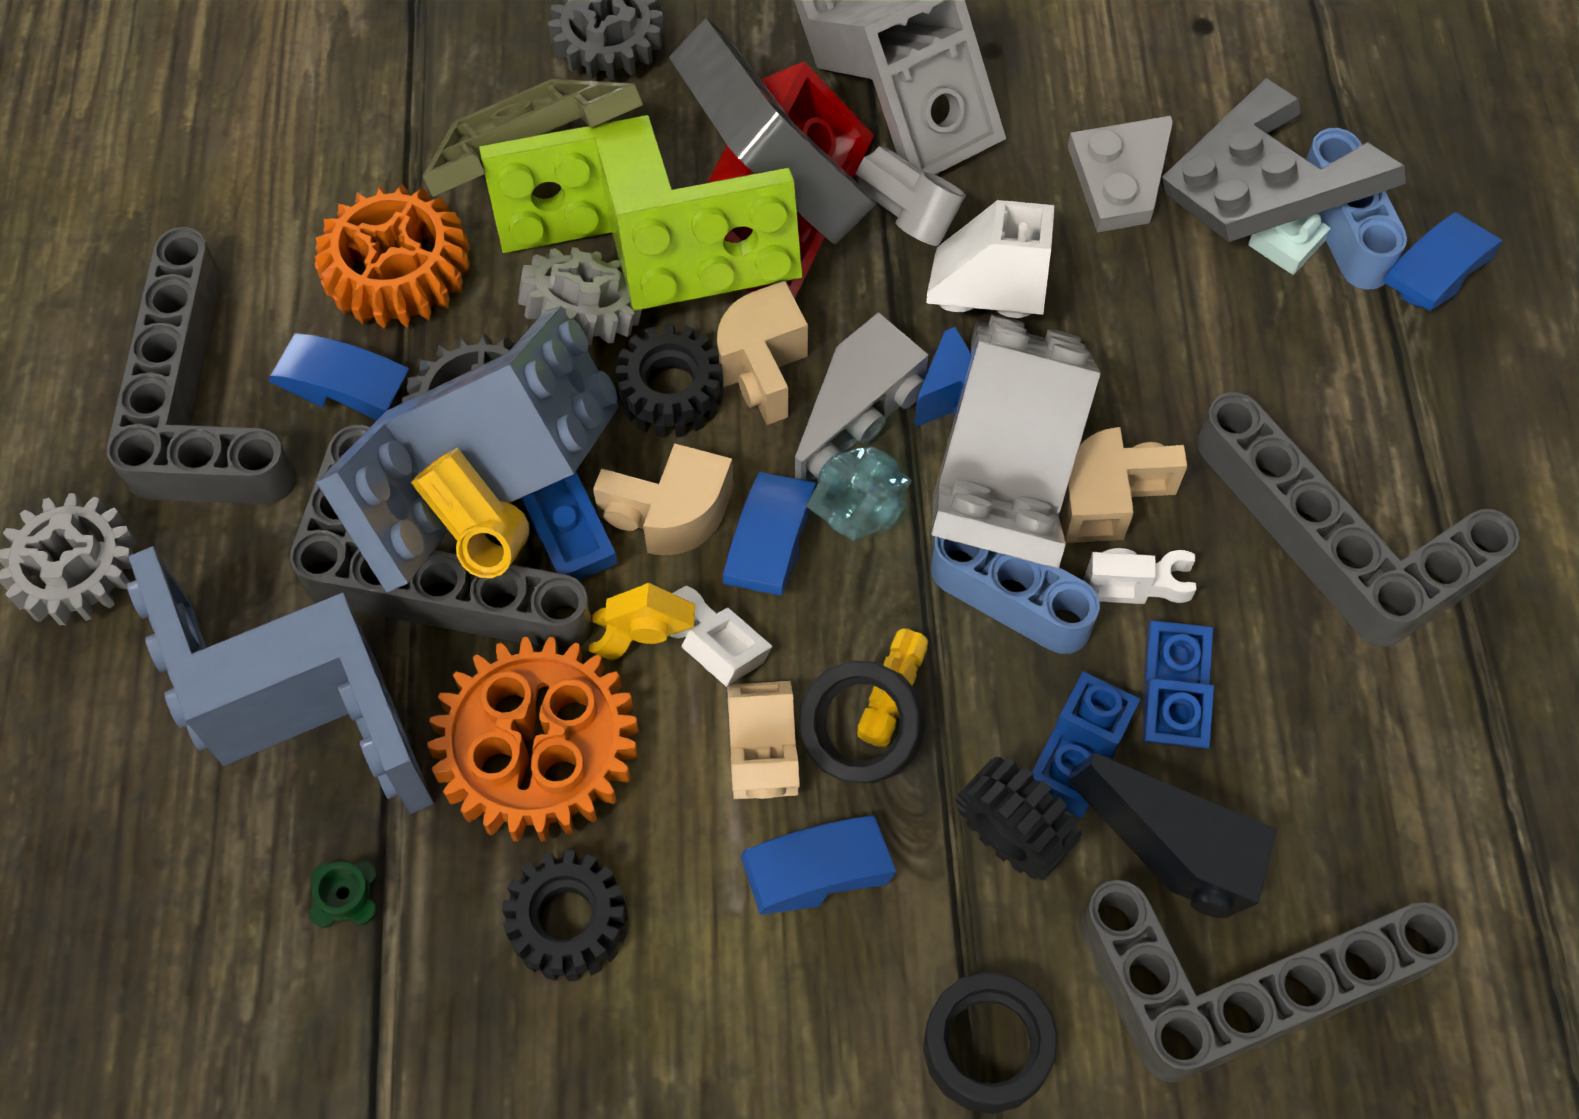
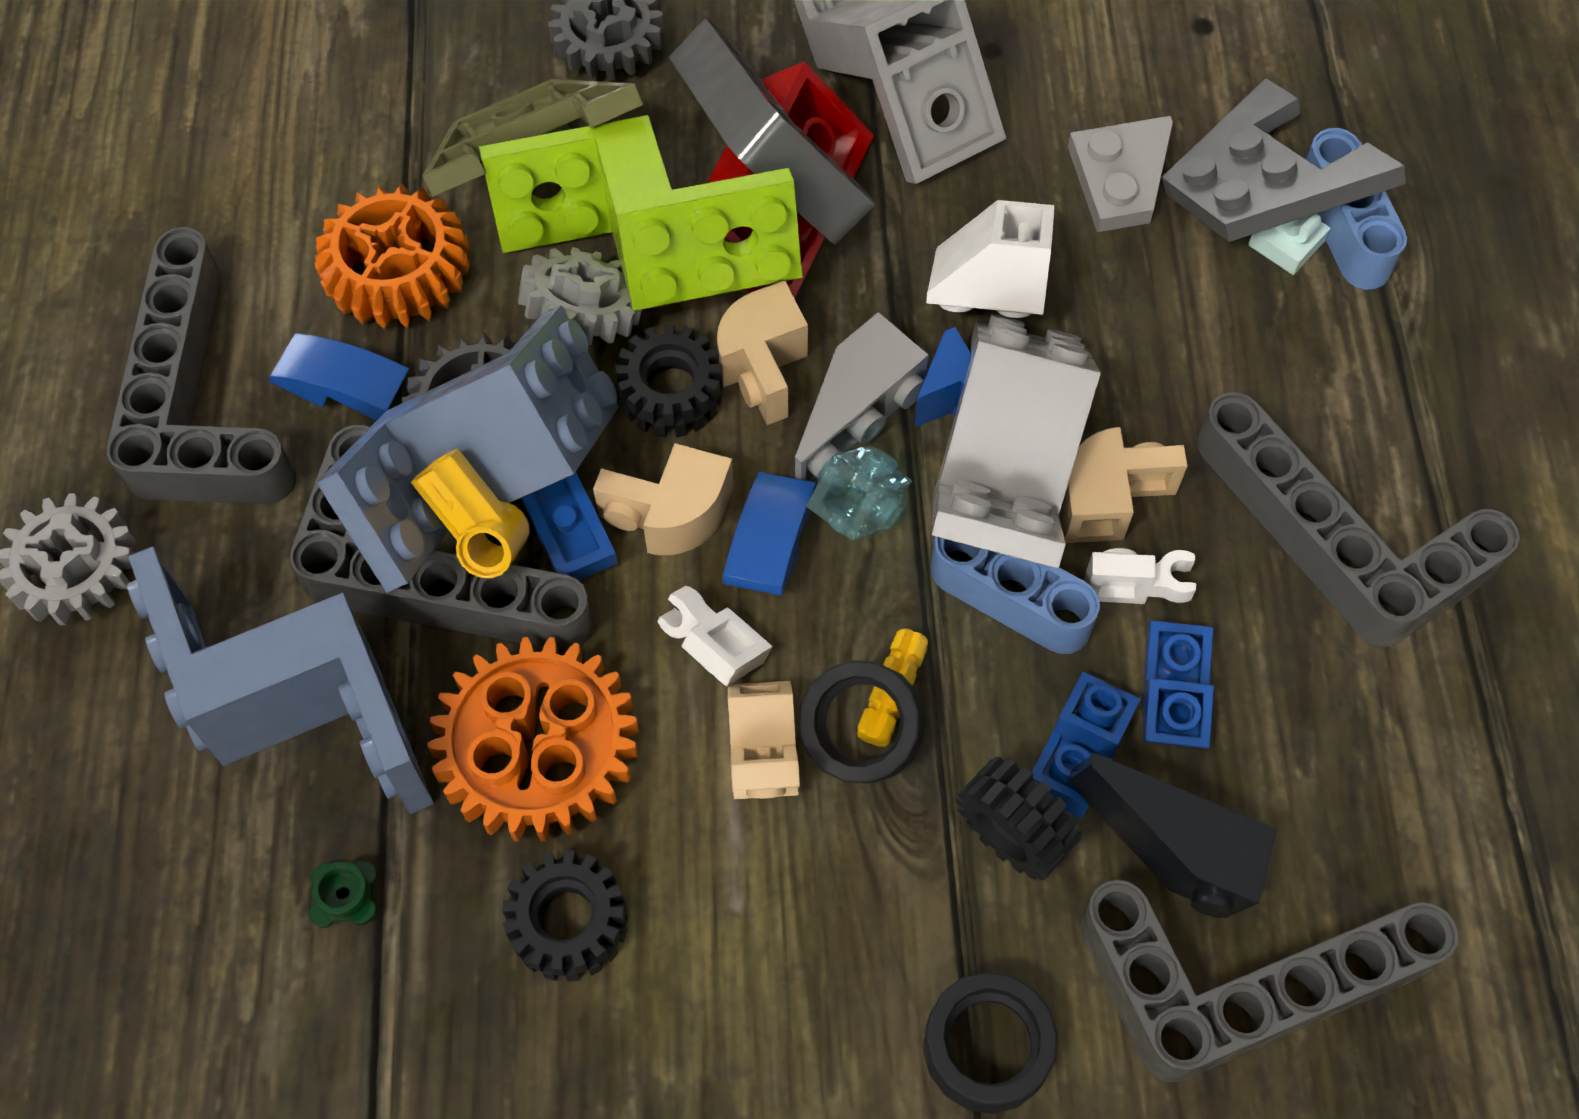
(640, 615): yellow plate -> none
(816, 861): blue slope -> none
(918, 198): light grey piece -> none
(1441, 261): blue slope -> none

